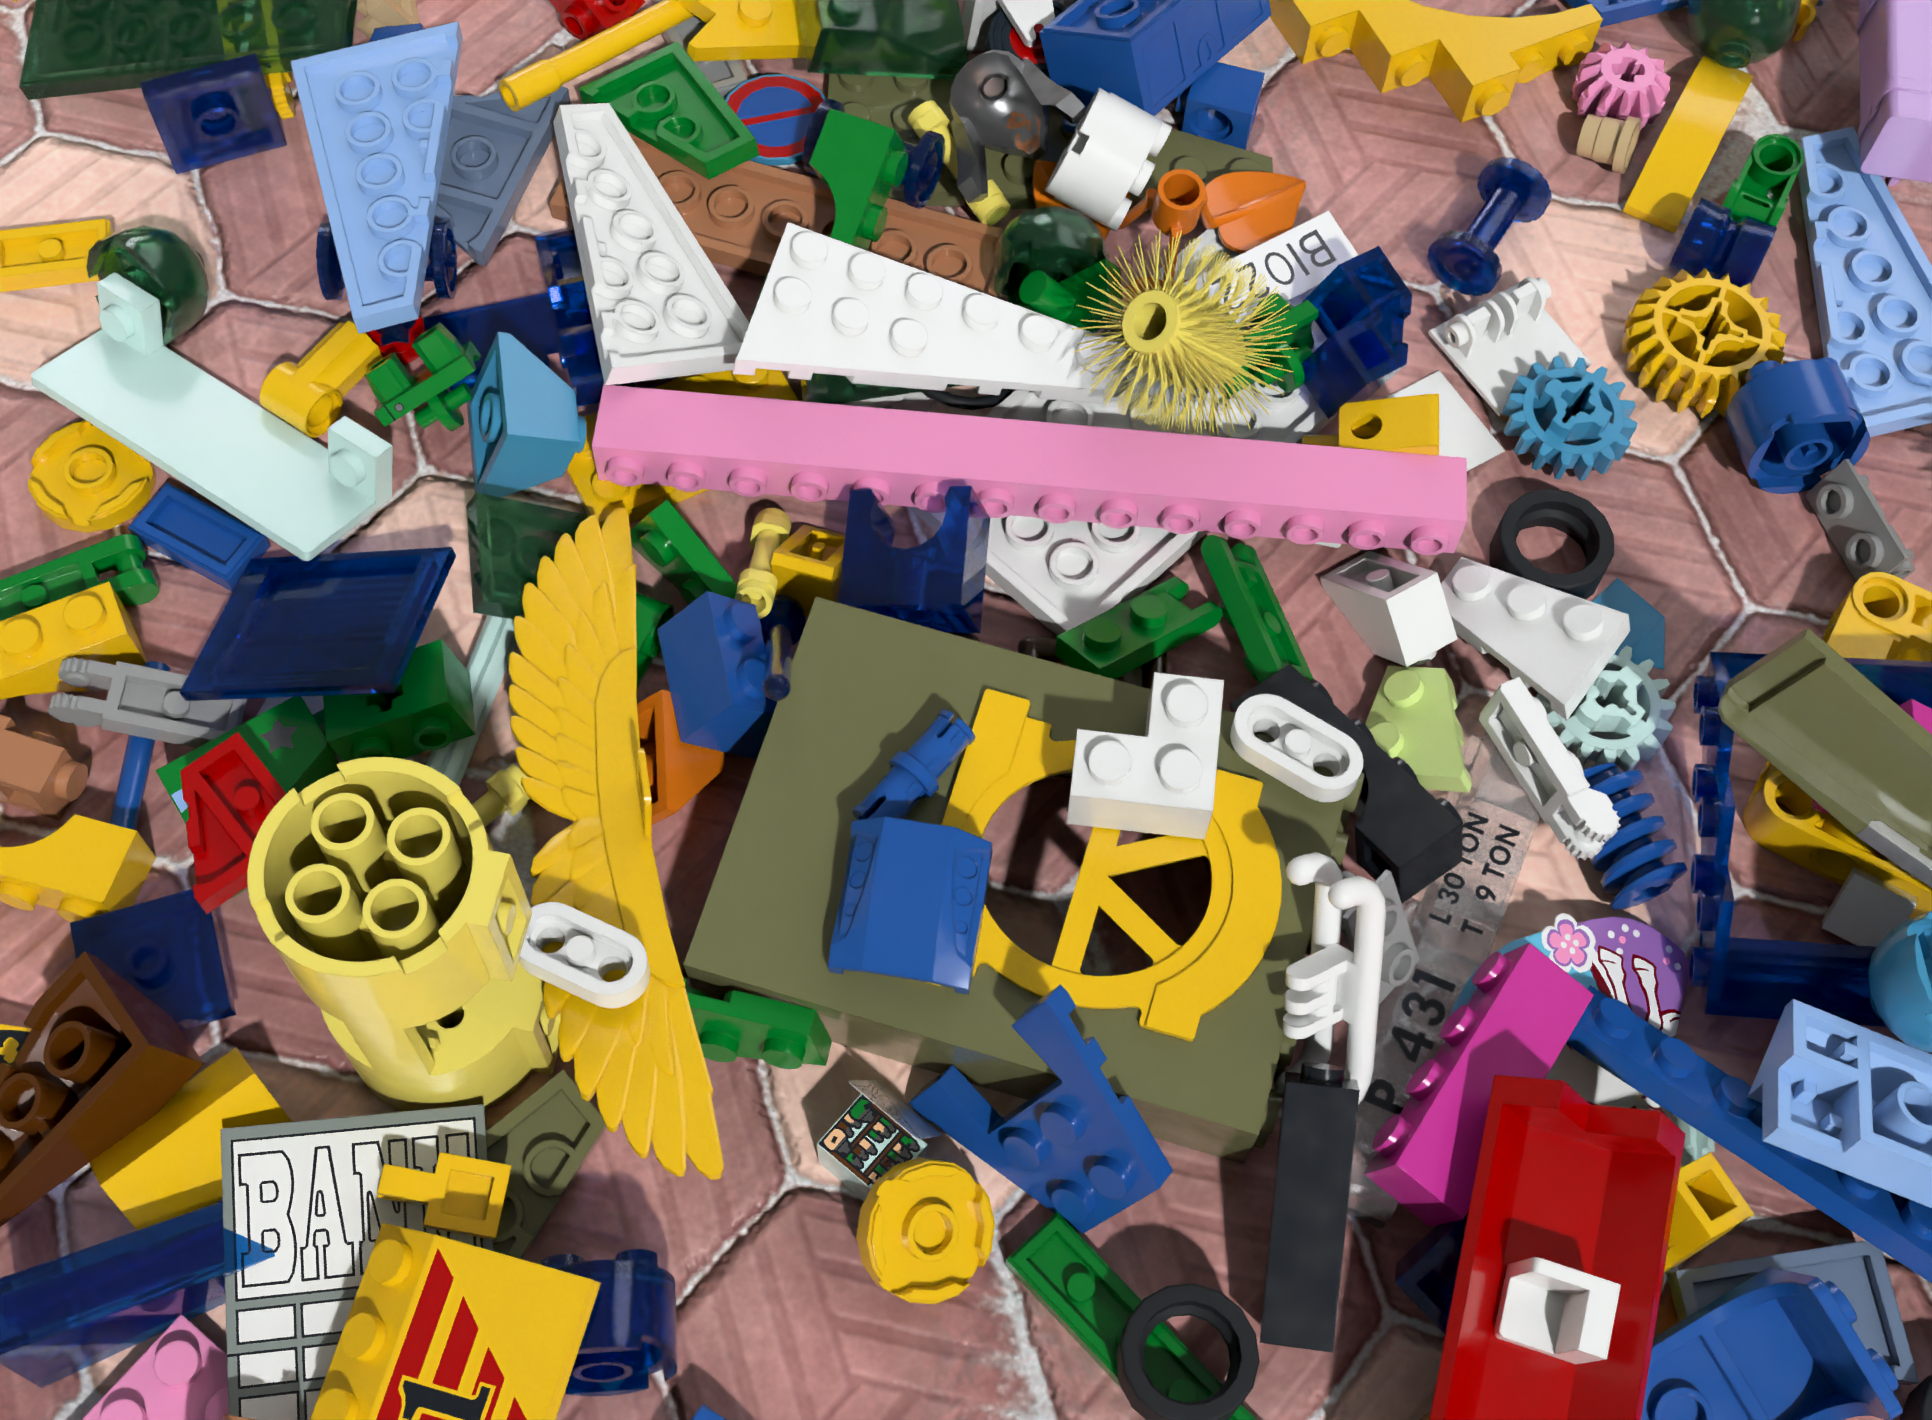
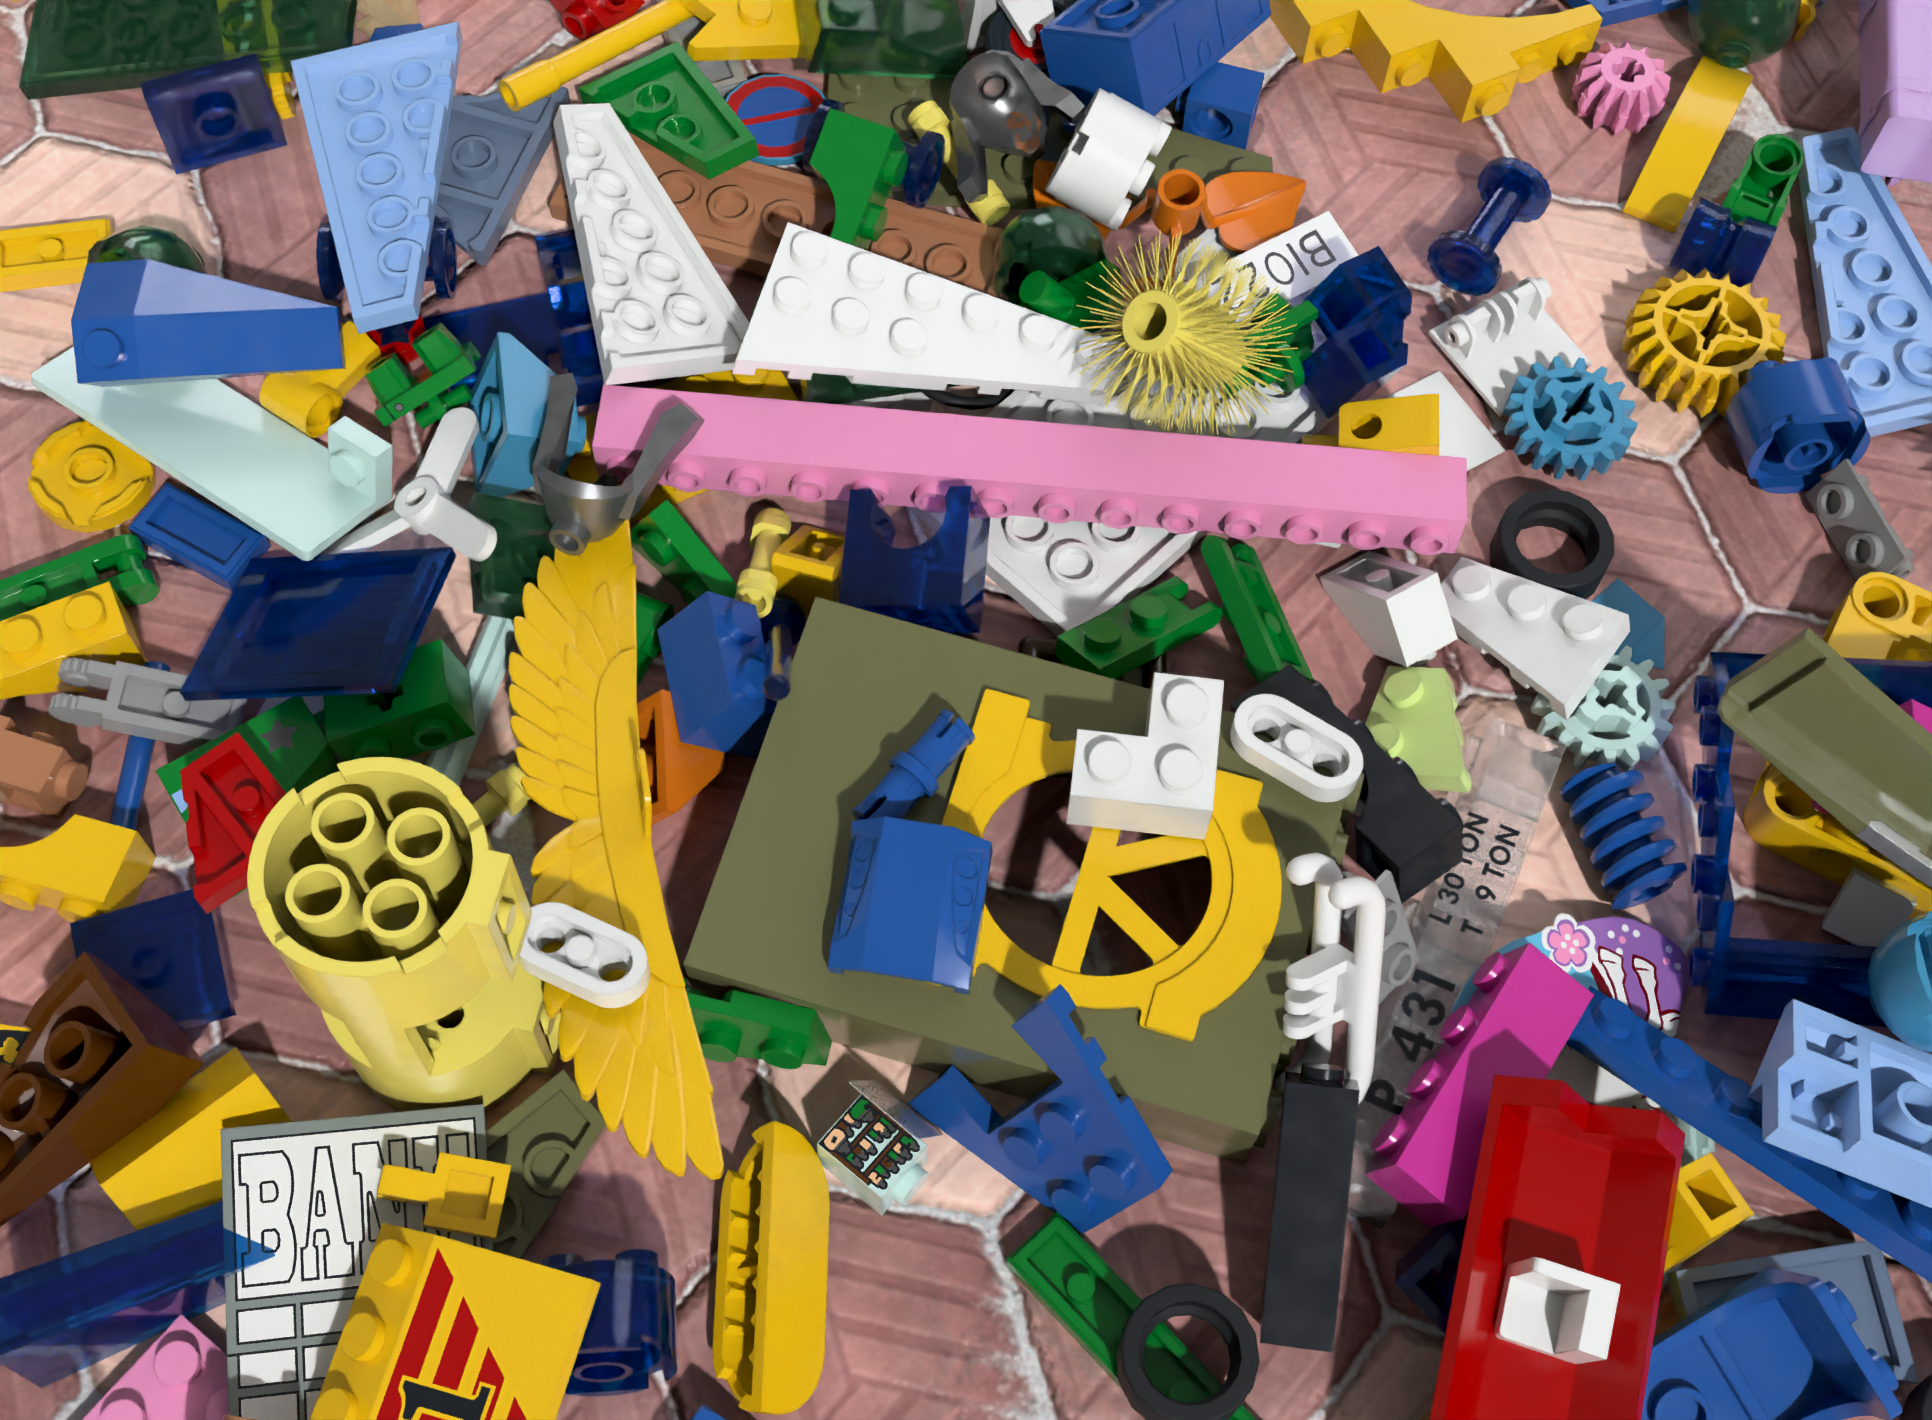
(178, 324): none -> blue wedge
(427, 502): none -> white piece
(596, 510): none -> flat silver piece
(772, 1273): none -> yellow brick
(925, 1230): yellow tile -> none
(1548, 770): white hinge -> none
(1609, 140): tan piece -> none

